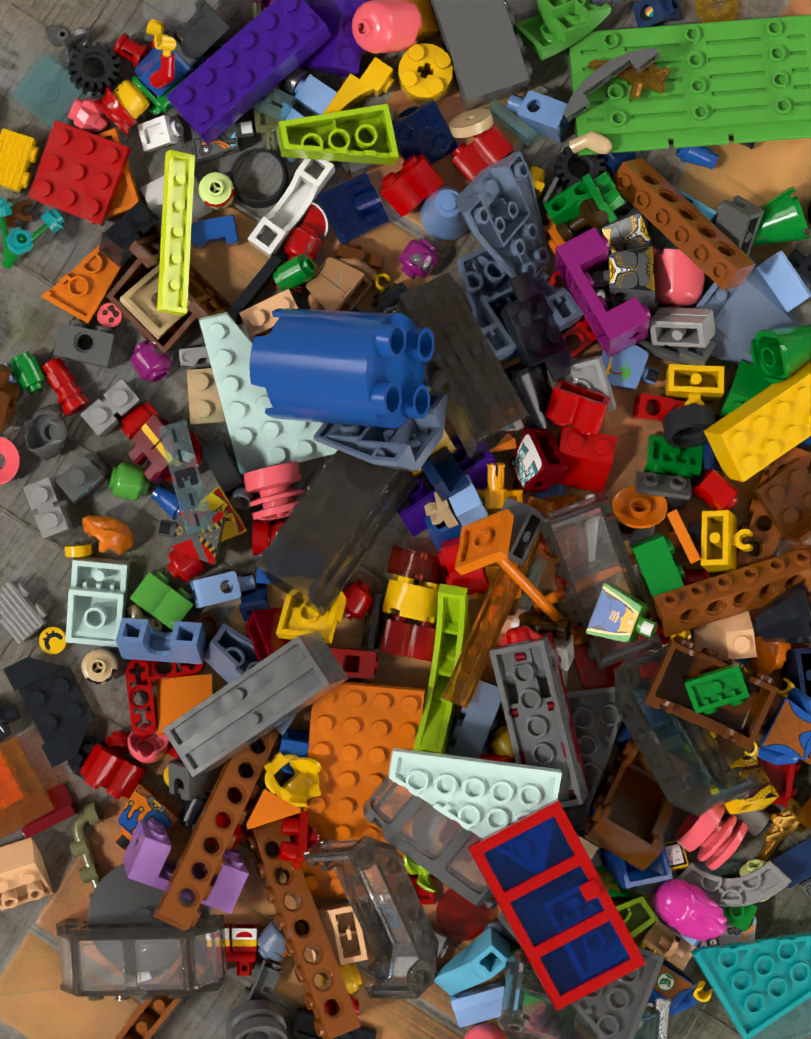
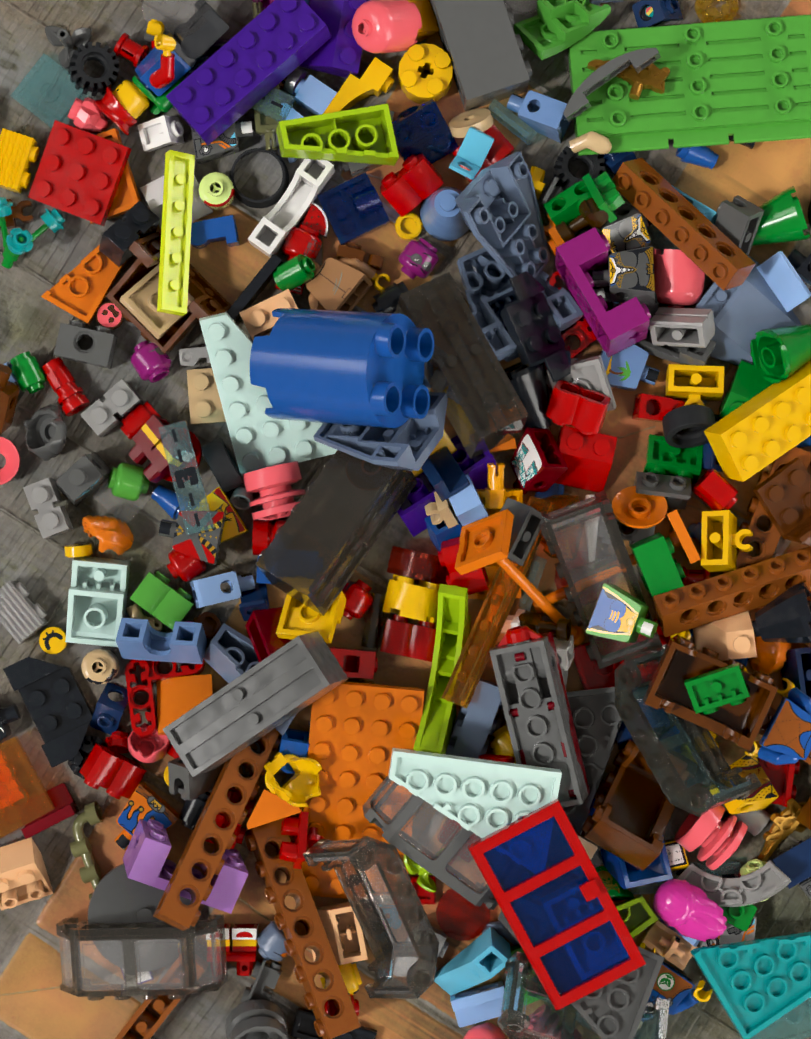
(108, 712): none -> dark blue bracket
(408, 226): none -> yellow tile
(472, 153): none -> medium azure bracket

